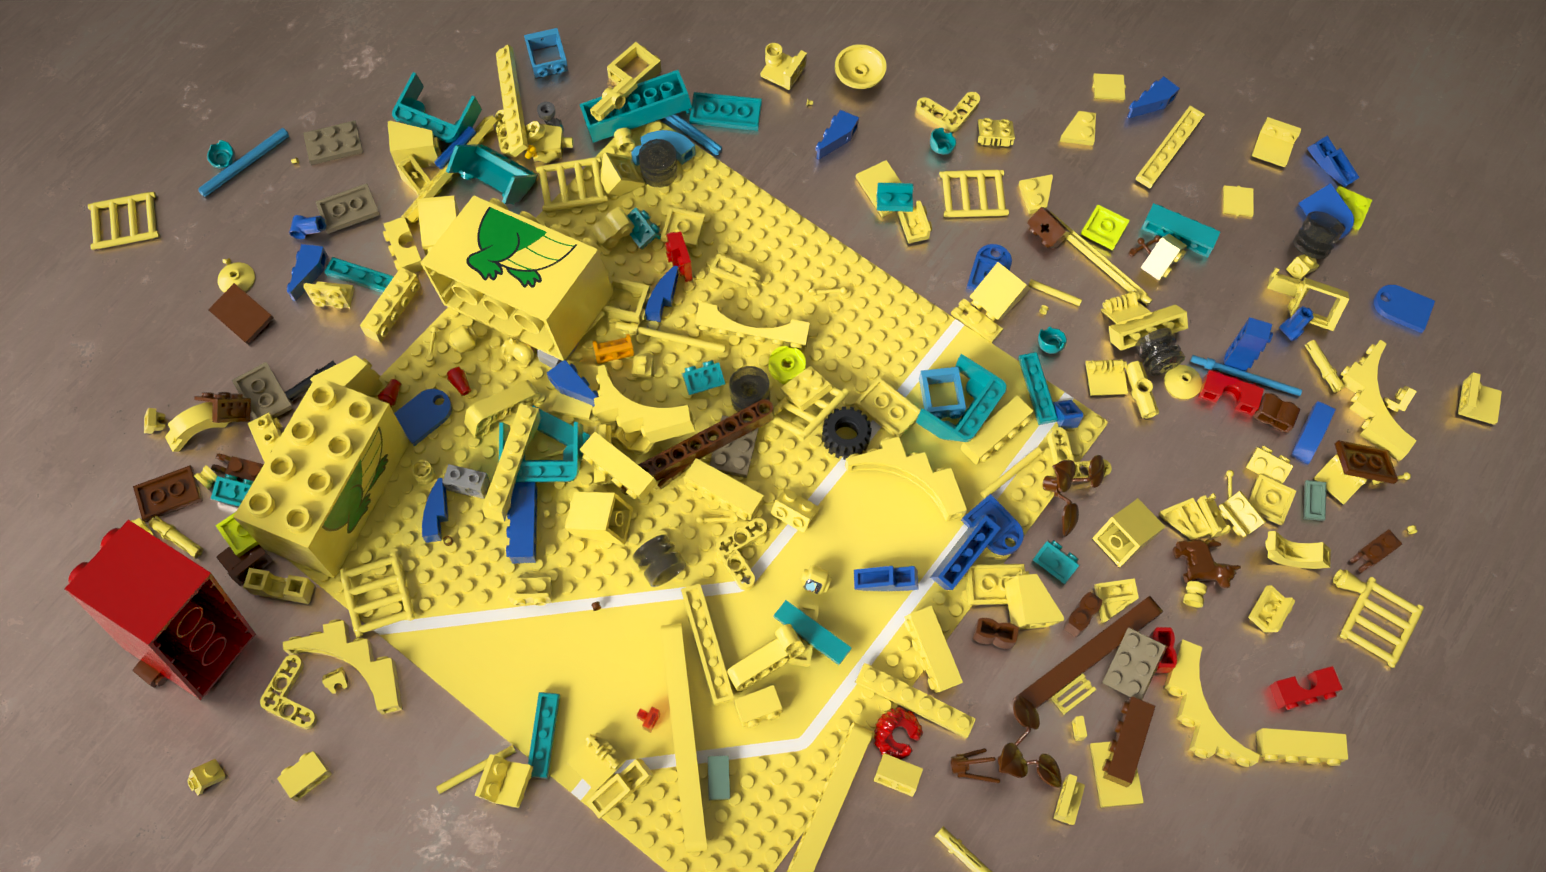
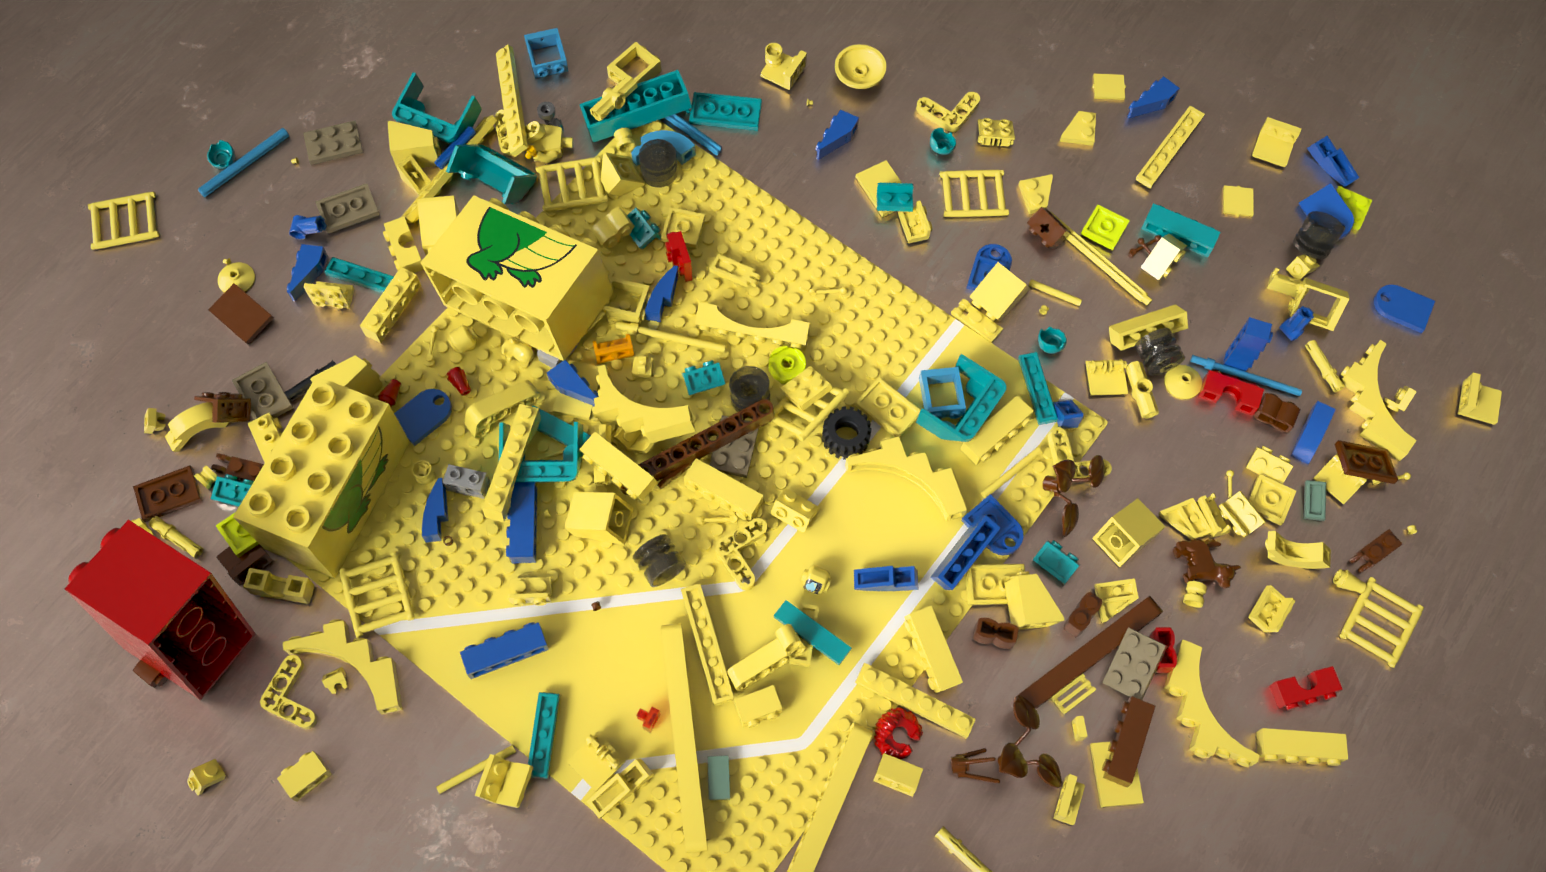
(504, 650): none -> blue brick
(1125, 308): light yellow hinge -> none

